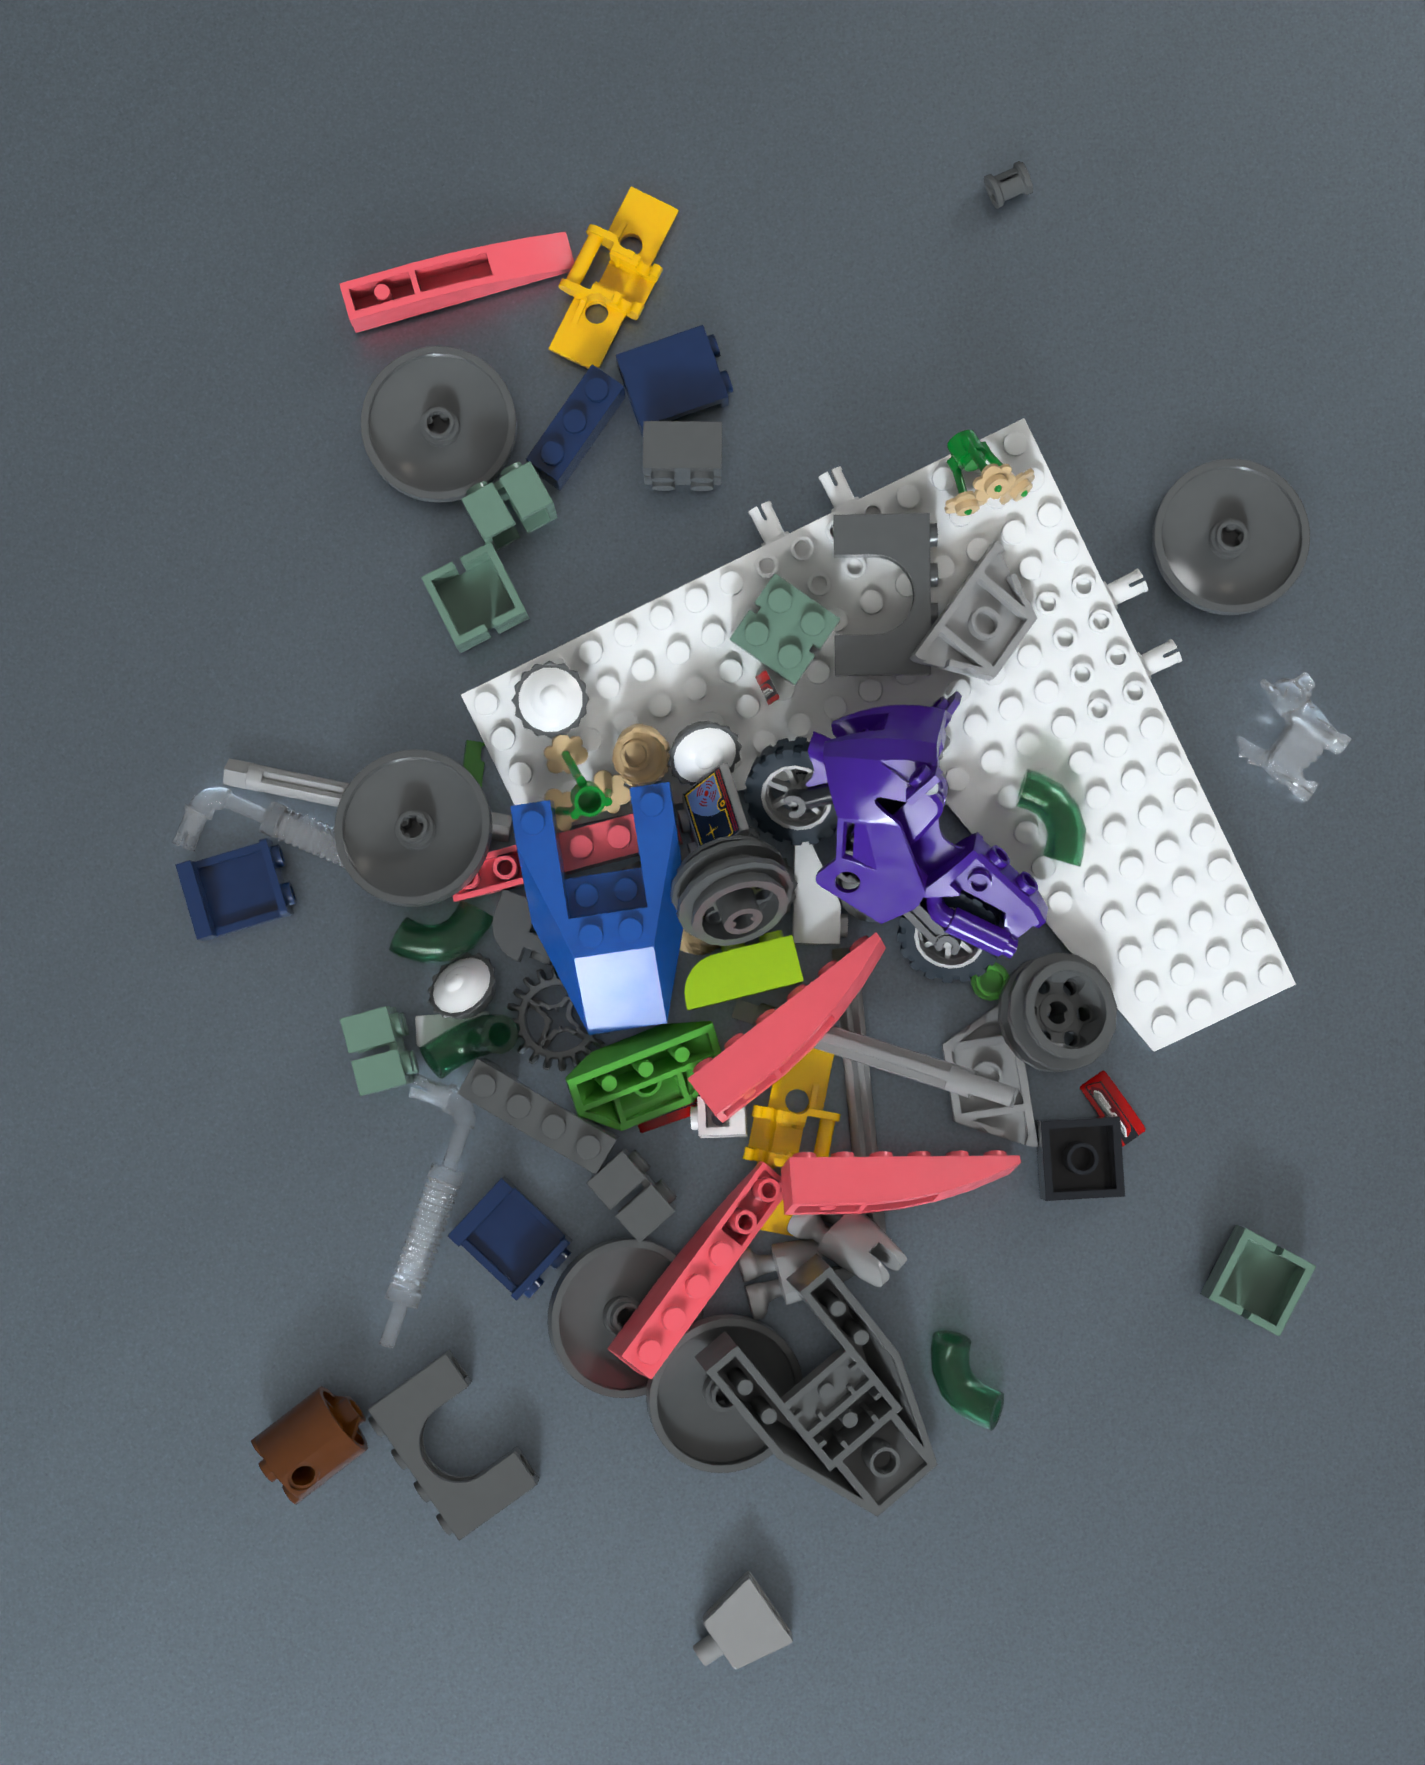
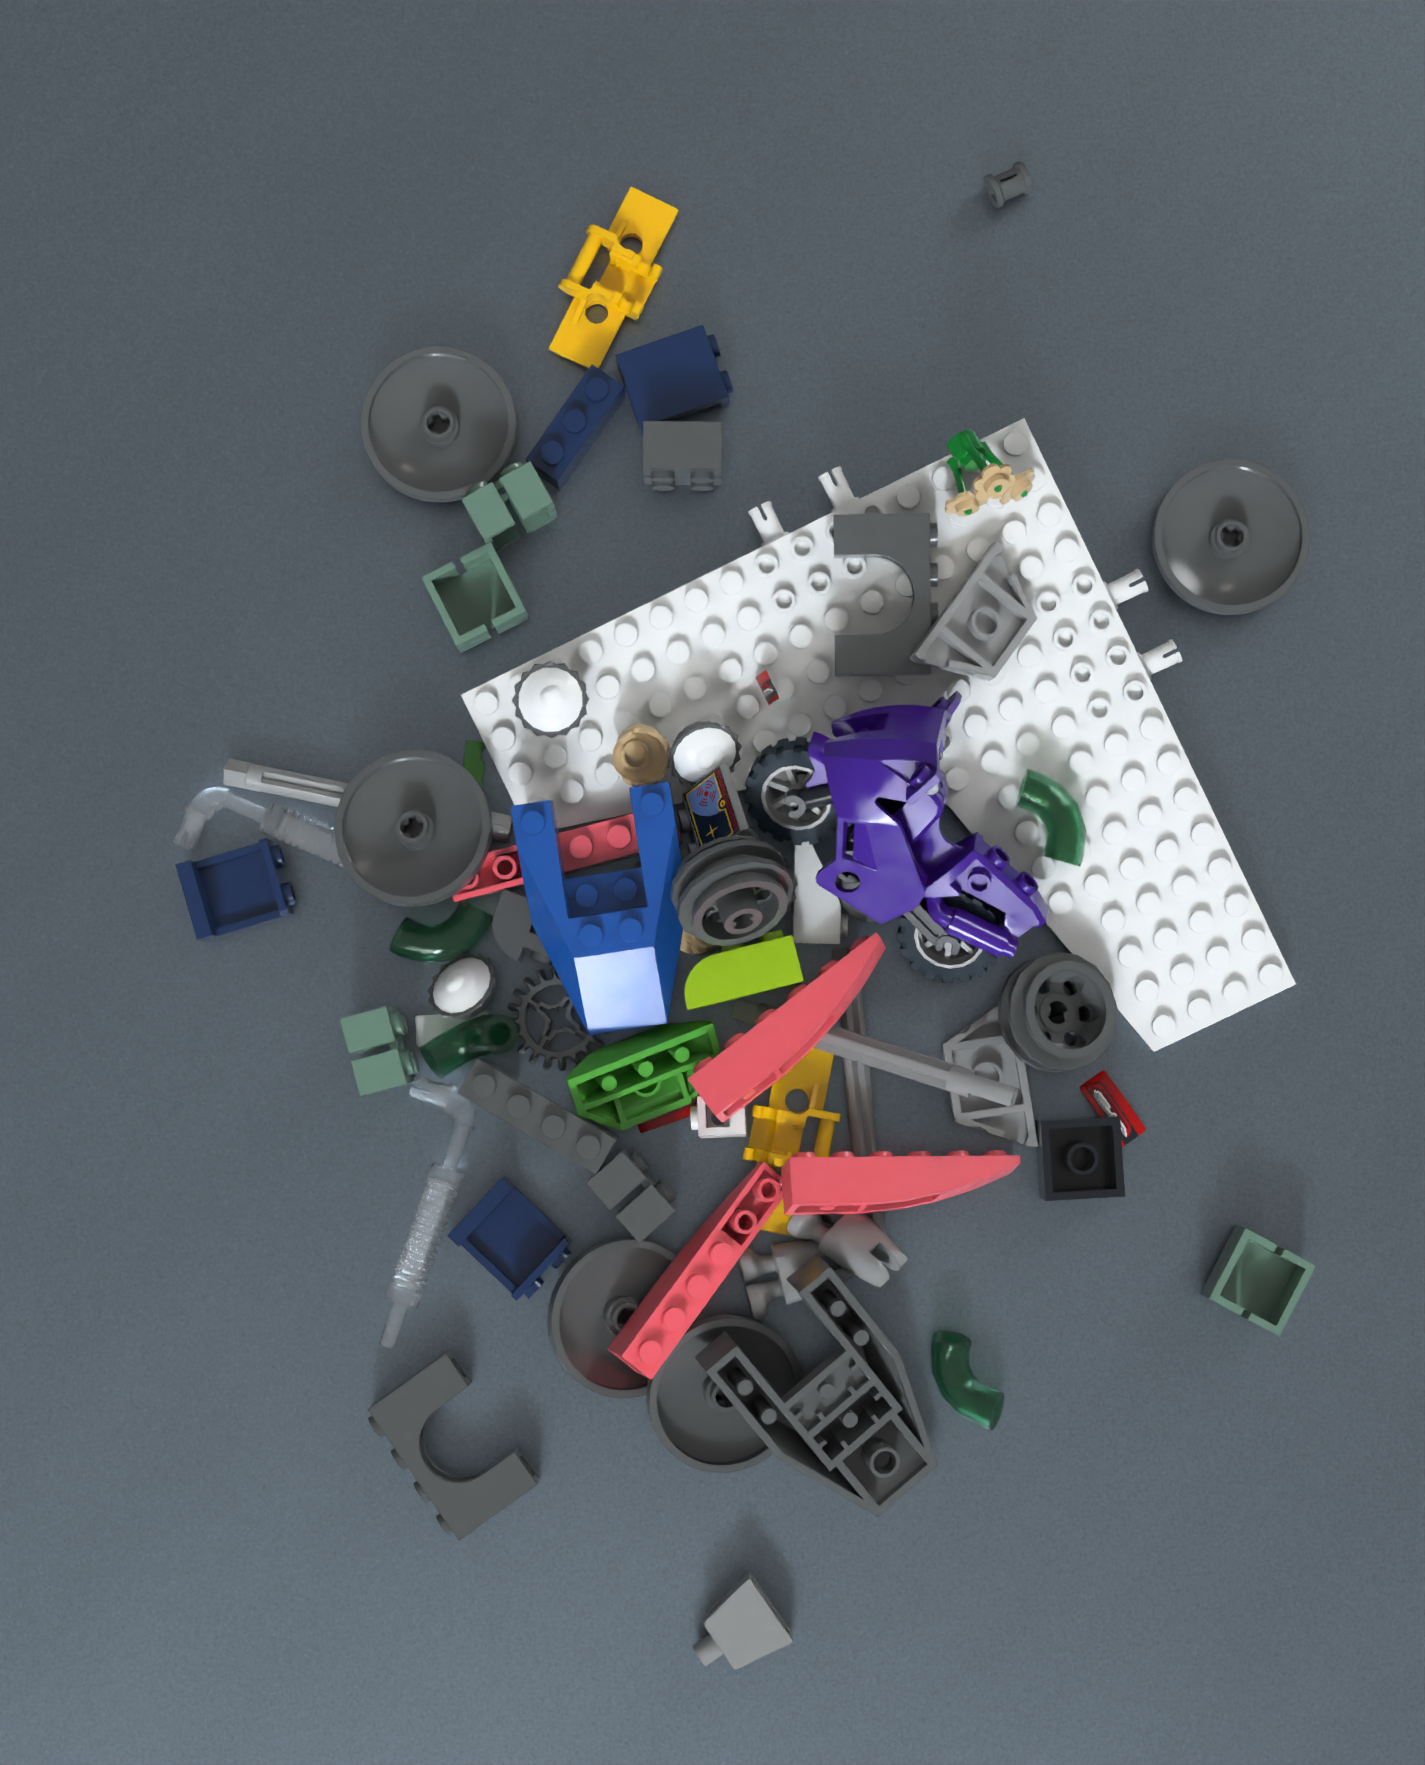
(311, 1443): reddish brown cylinder -> none
(453, 279): coral slope -> none
(586, 797): tan plant -> none
(785, 629): sand green piece -> none
(990, 983): bright green plate -> none
(1300, 741): clear animal -> none

